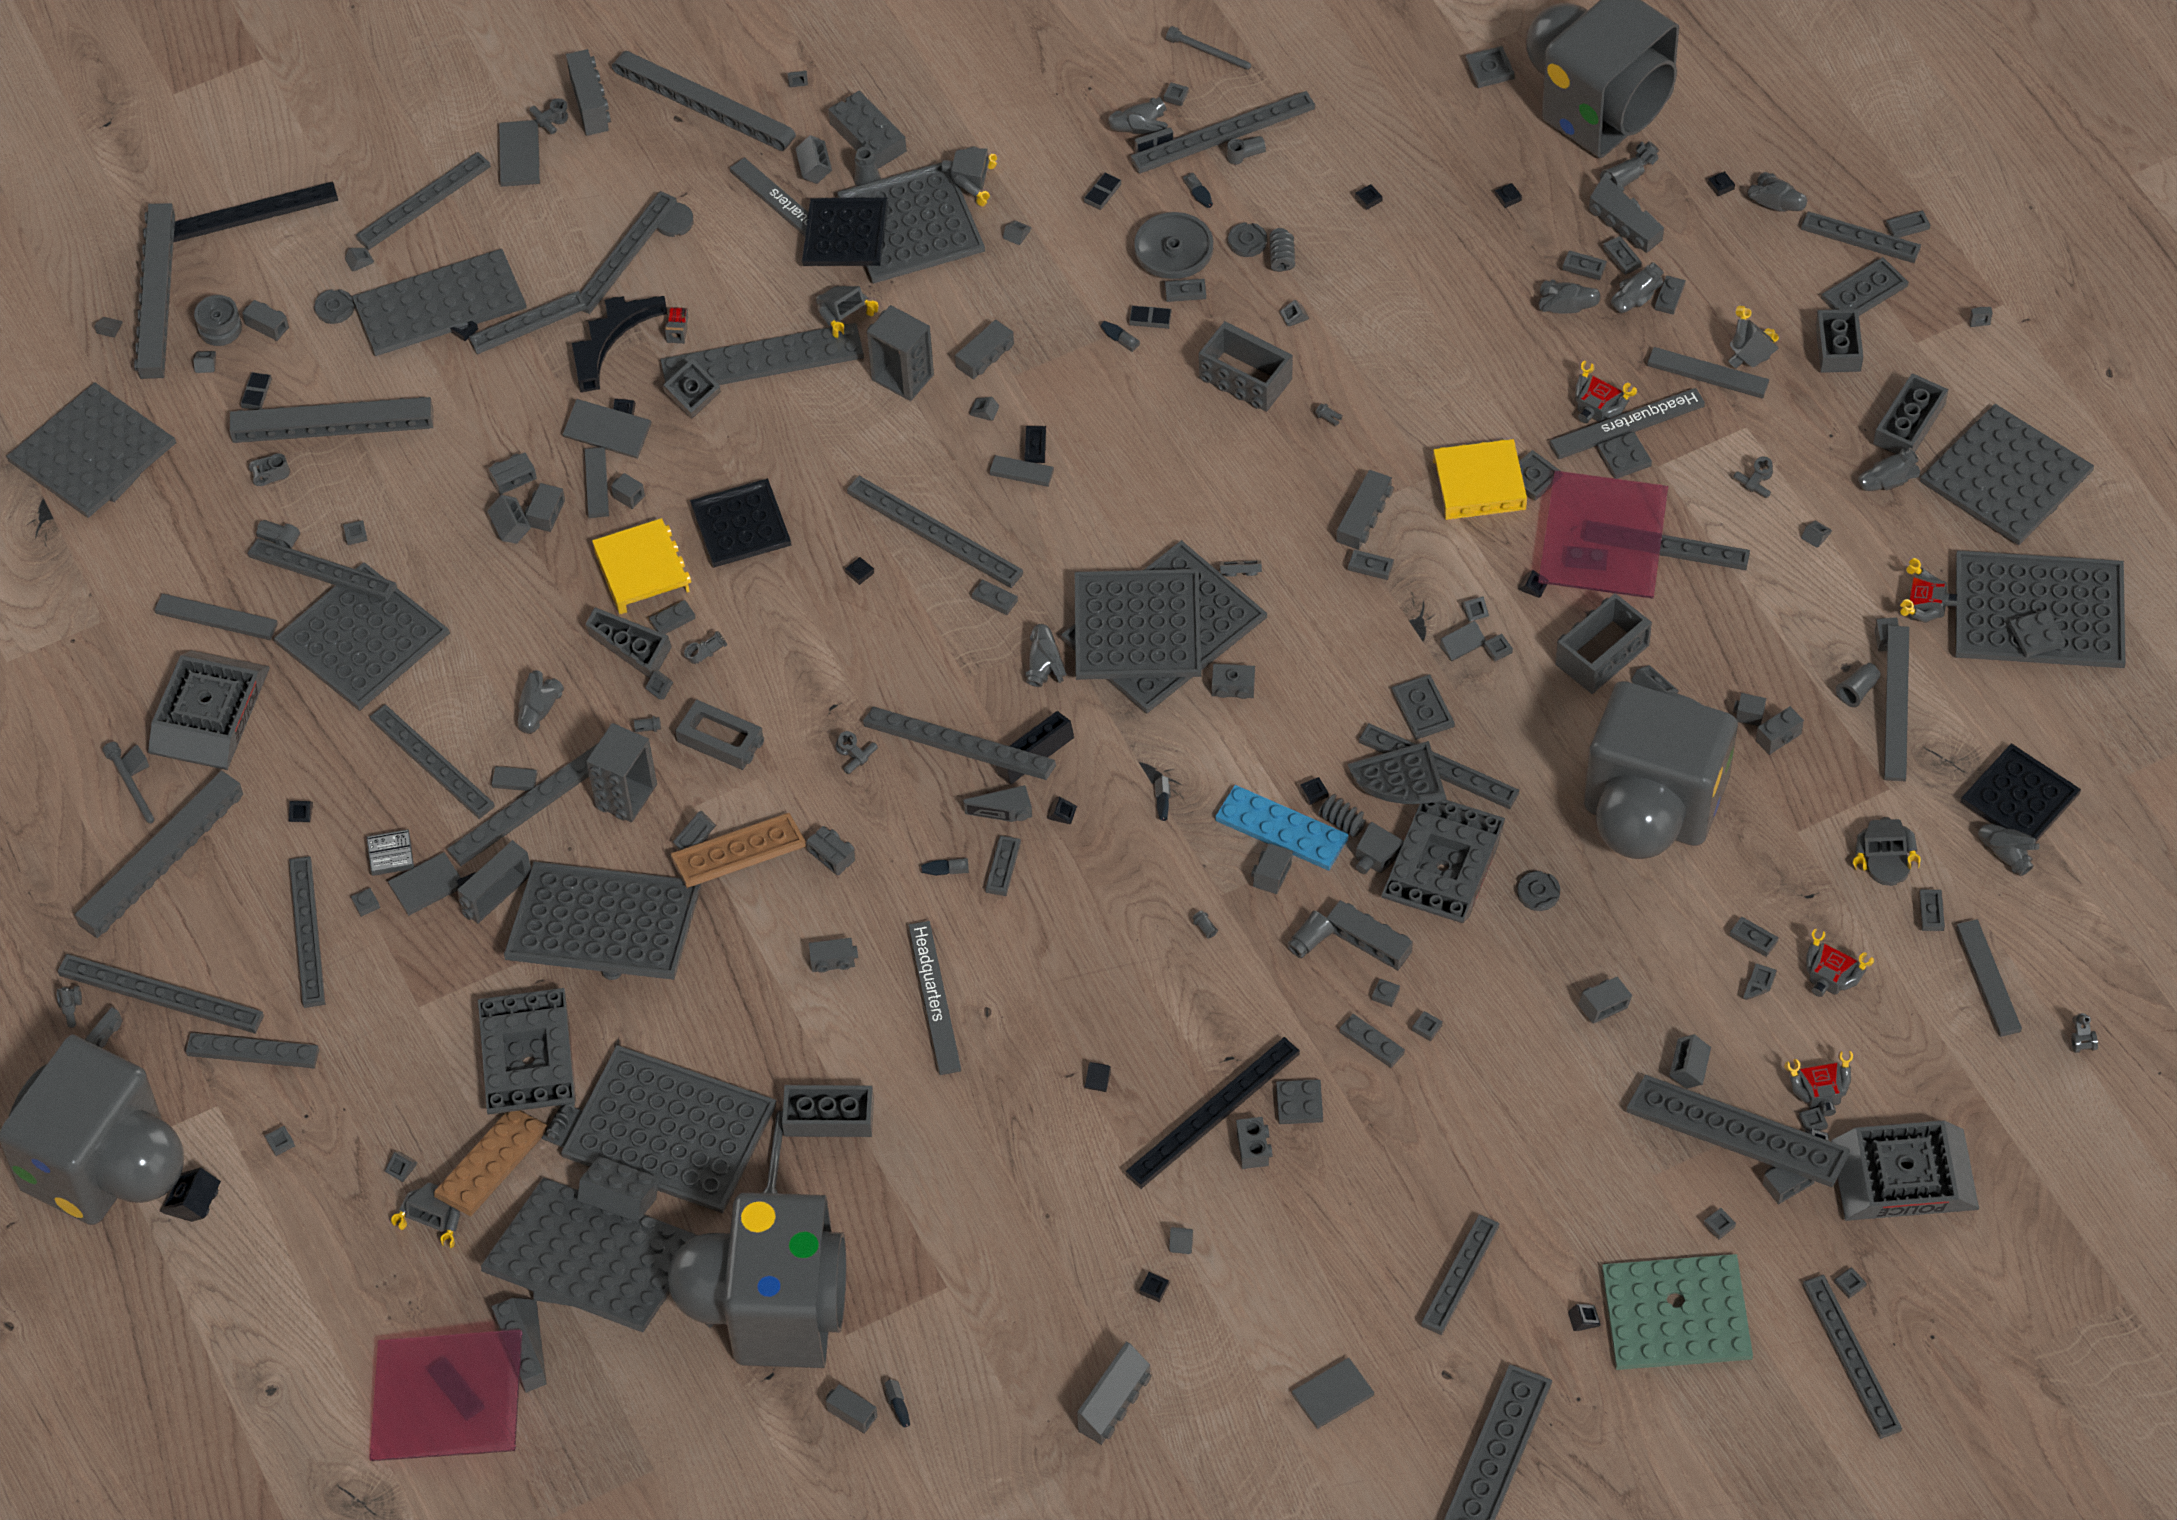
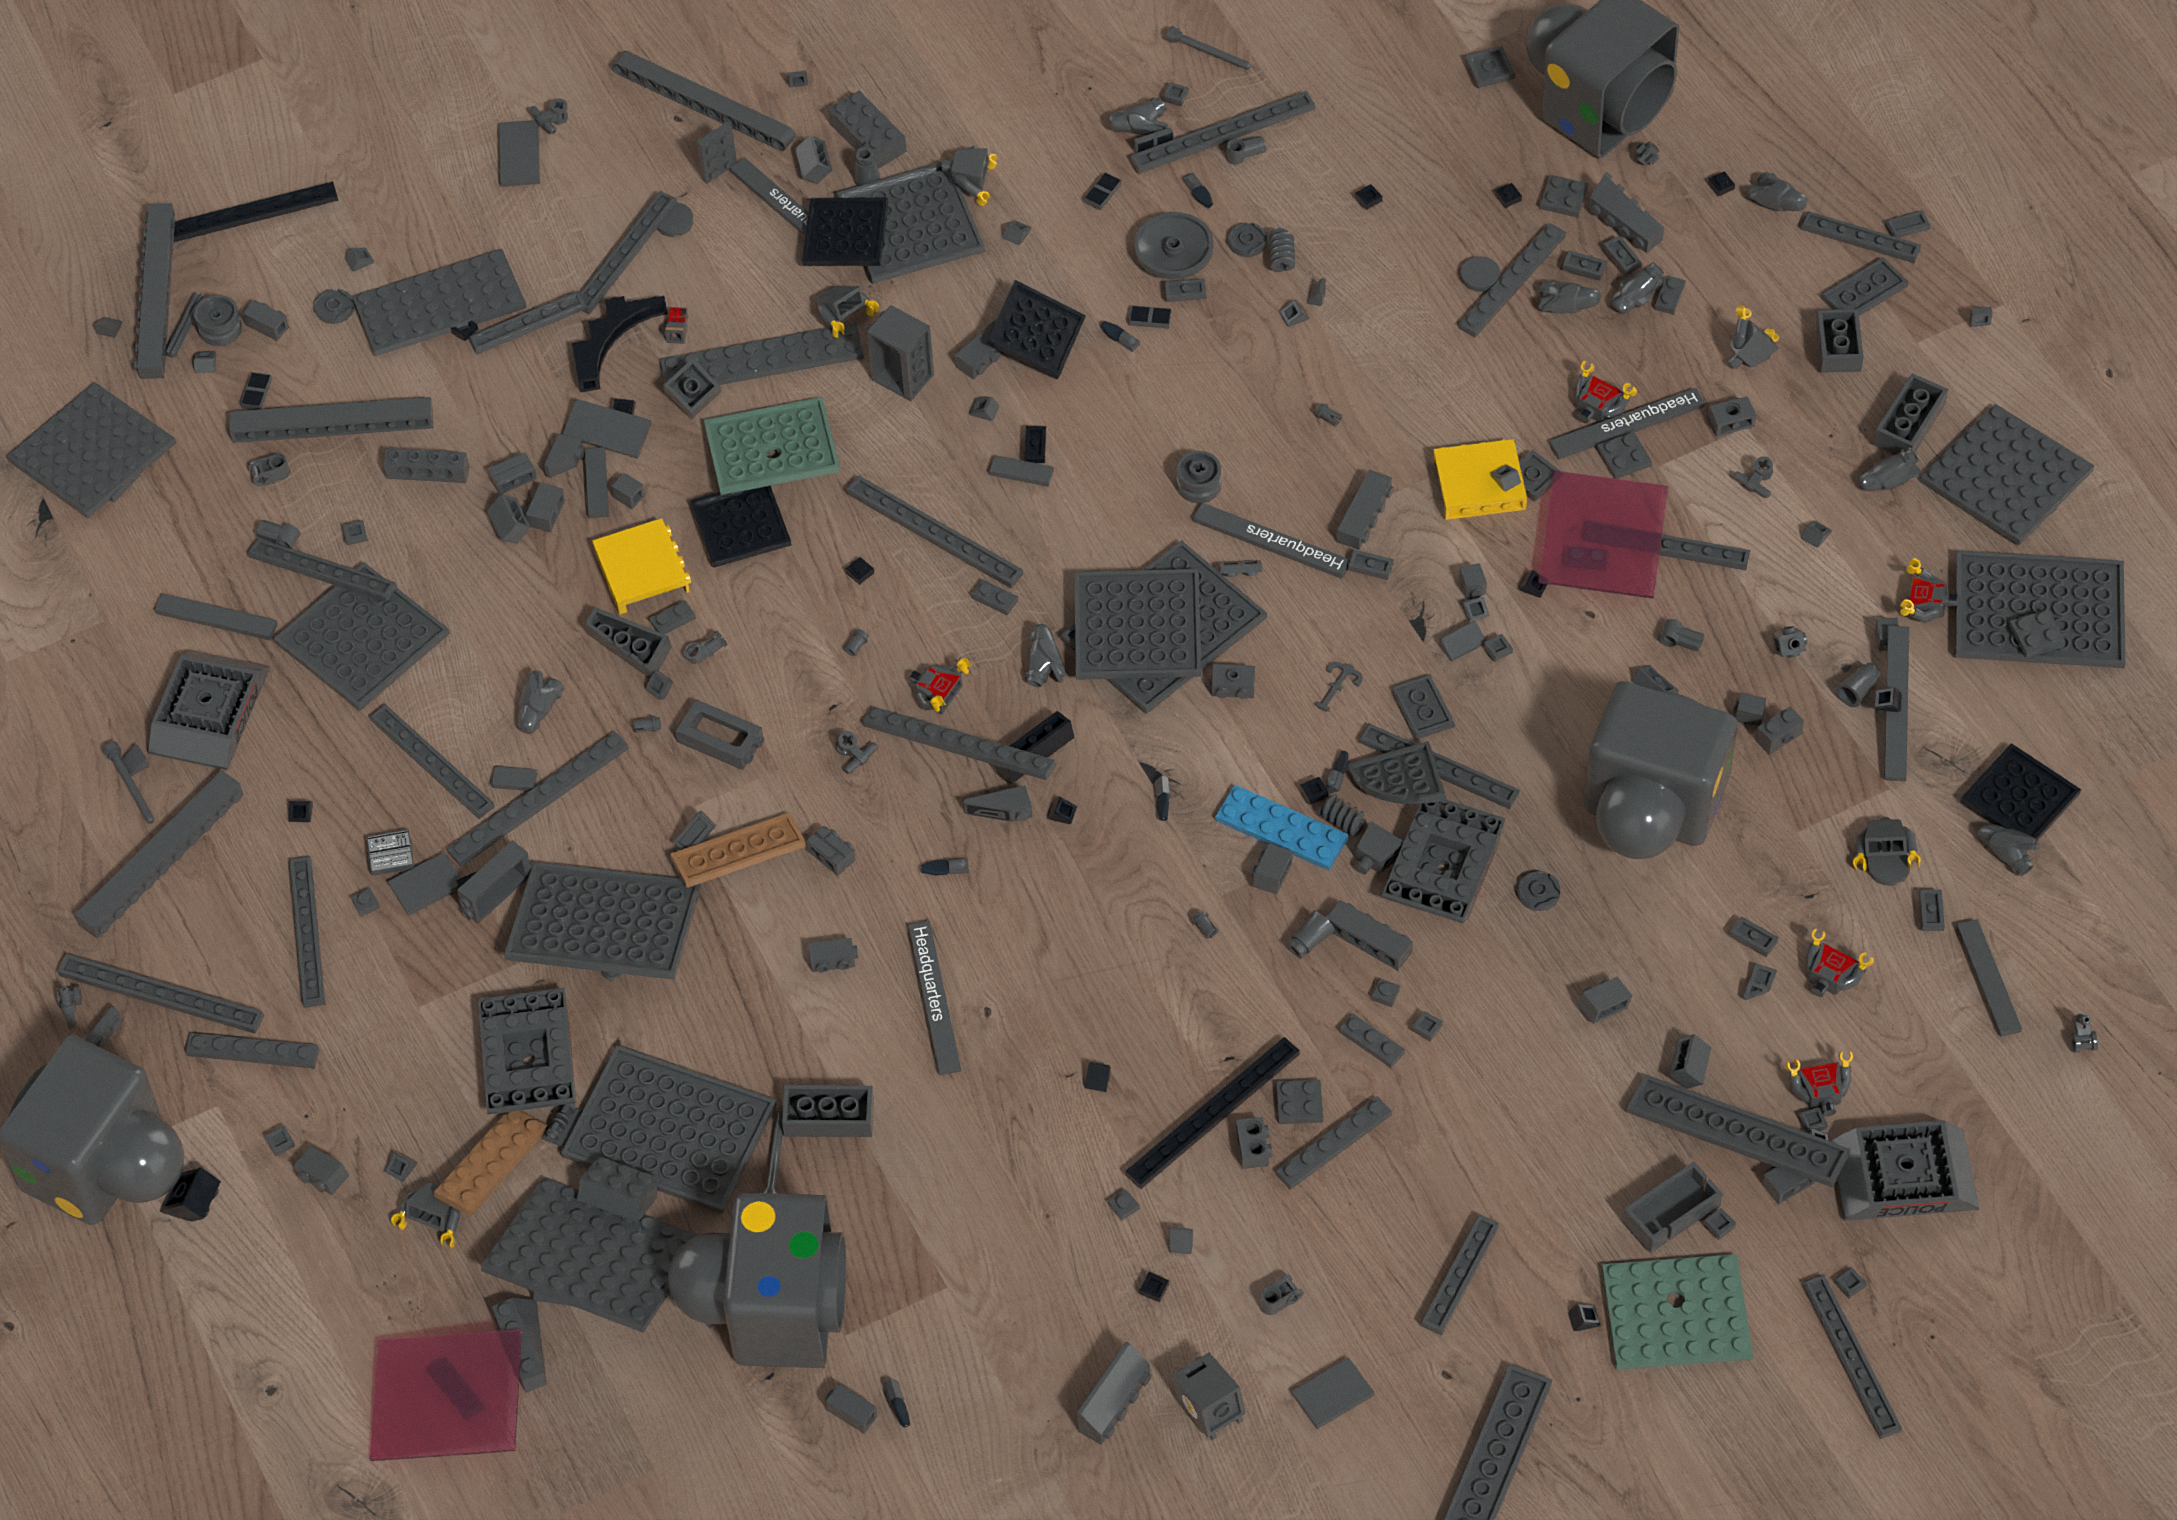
(183, 327): none -> dark grey axle
(321, 1171): none -> dark grey brick
(423, 201): dark grey tile -> none
(426, 465): none -> dark grey brick
(563, 455): none -> dark grey slope
(588, 92): dark grey brick -> none
(621, 772): dark grey hose -> none
(716, 152): none -> dark grey plate
(794, 429): none -> sand green plate
(860, 637): none -> dark grey pin
(939, 685): none -> torso
(1003, 865): dark grey tile -> none
(1036, 329): none -> black plate
(1123, 1205): none -> dark grey plate
(1199, 477): none -> dark grey wheel
(1208, 1395): none -> dark grey container
(1253, 352): dark grey hose -> none
(1271, 540): none -> dark grey tile
(1282, 1292): none -> dark grey piece
(1317, 293): none -> dark grey slope
(1333, 1143): none -> dark grey plate
(1336, 775): none -> piece
(1347, 669): none -> dark grey piece
(1473, 580): none -> dark grey brick
(1480, 273): none -> dark grey tile
(1506, 477): none -> dark grey slope
(1512, 280): none -> dark grey plate
(1564, 196): none -> dark grey plate
(1615, 658): dark grey hose -> none
(1625, 172): dark grey plant -> none
(1672, 1207): none -> dark grey piece
(1676, 634): none -> dark grey piece
(1708, 372): dark grey tile -> none
(1731, 416): none -> dark grey brick
(1789, 642): none -> dark grey brick
(1888, 700): none -> black slope

